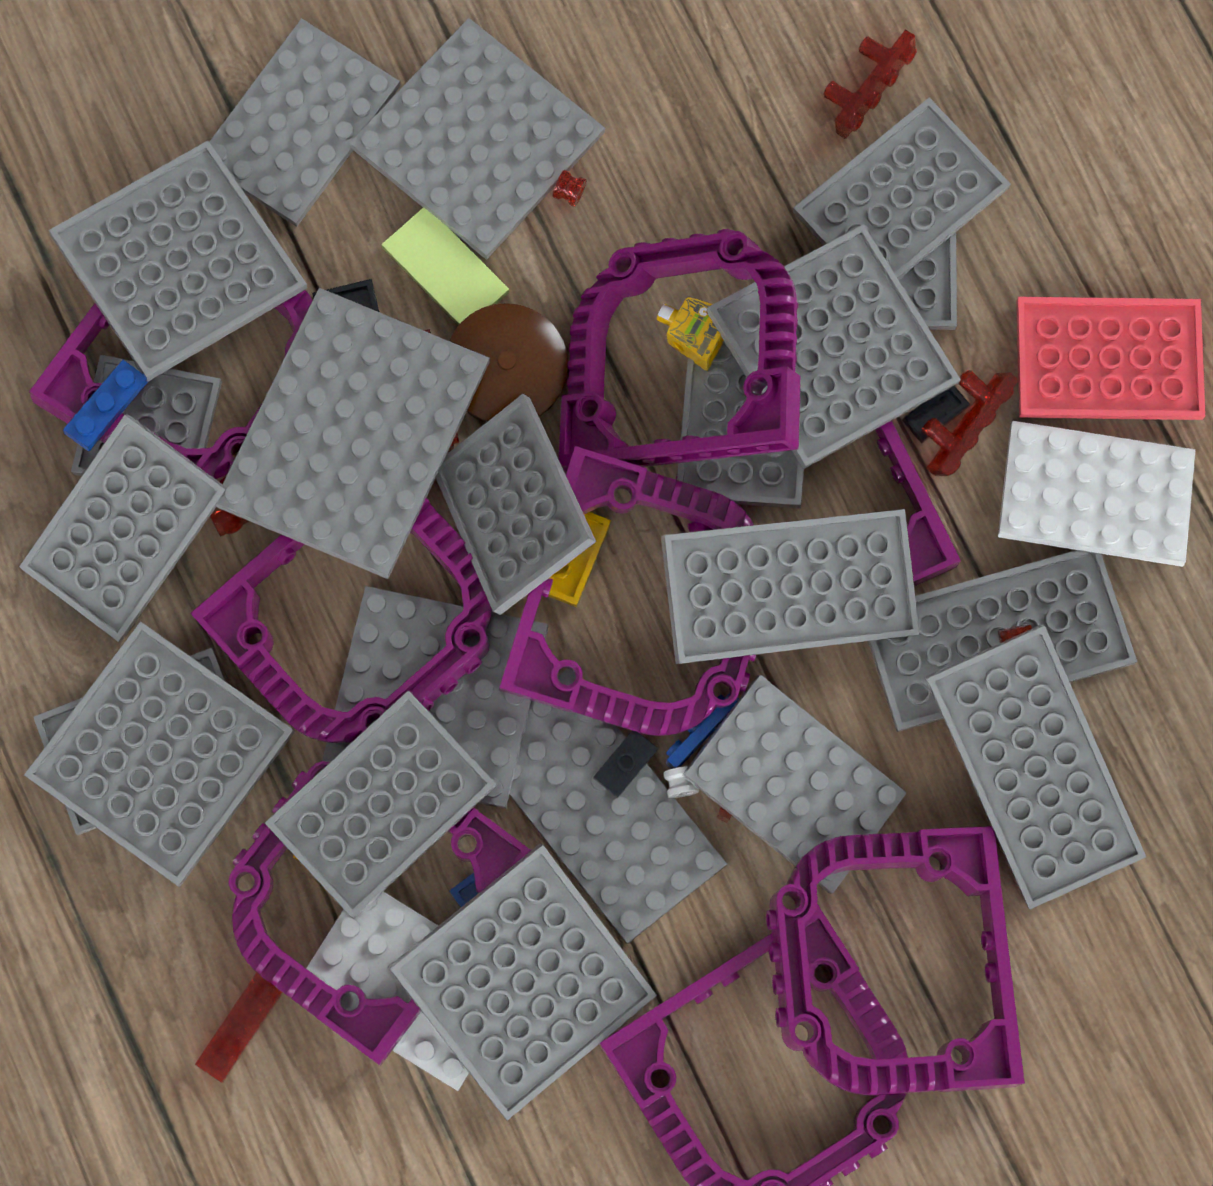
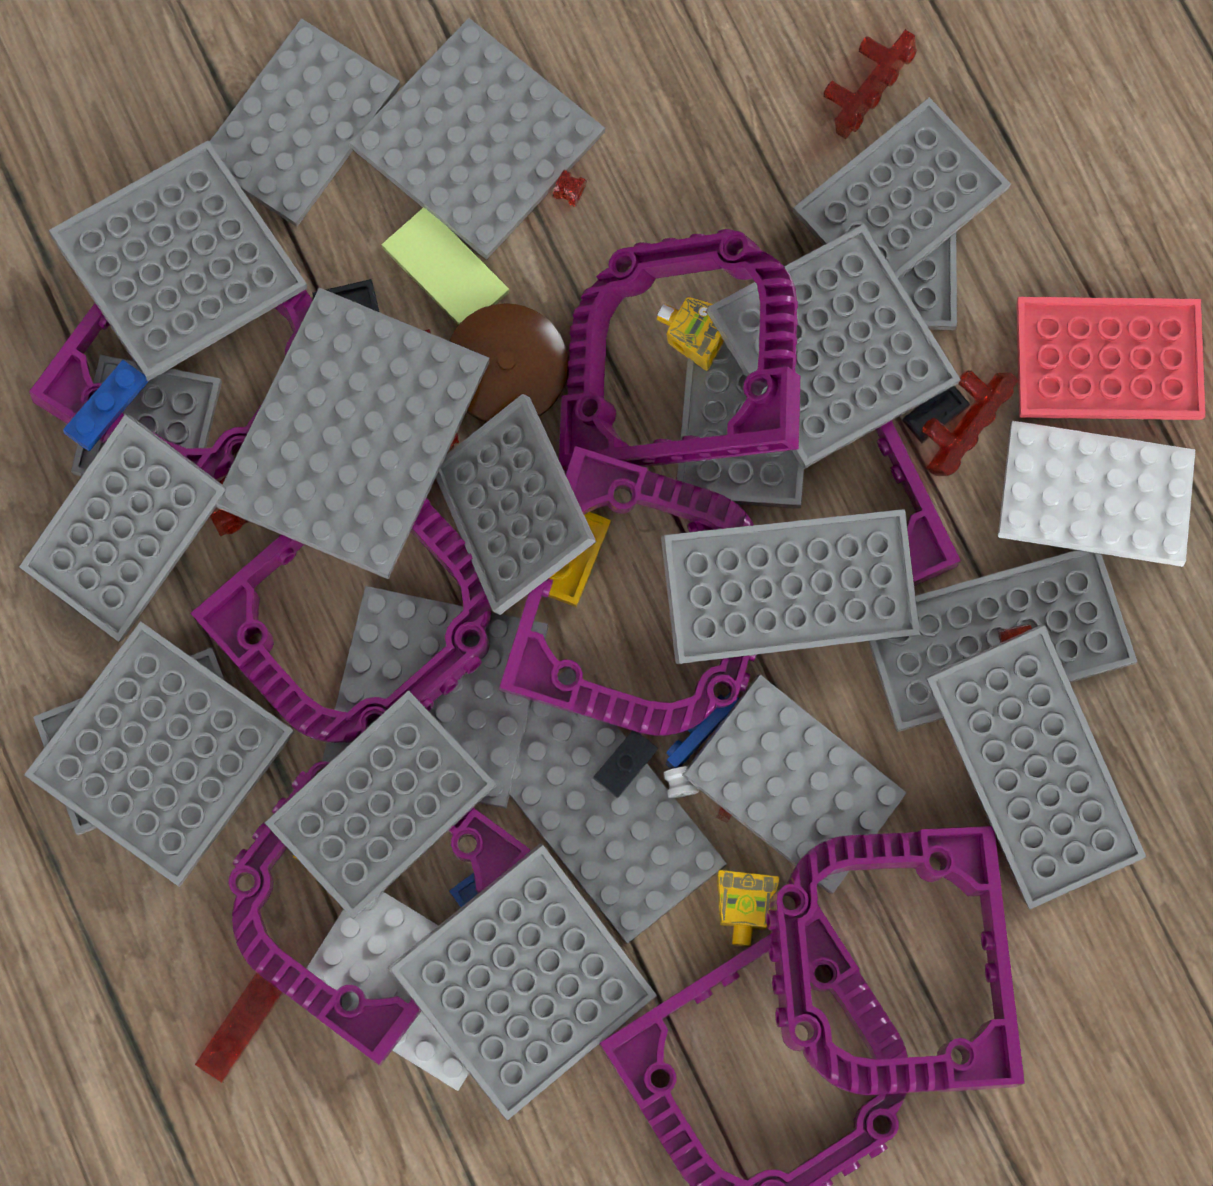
(744, 902): none -> yellow torso

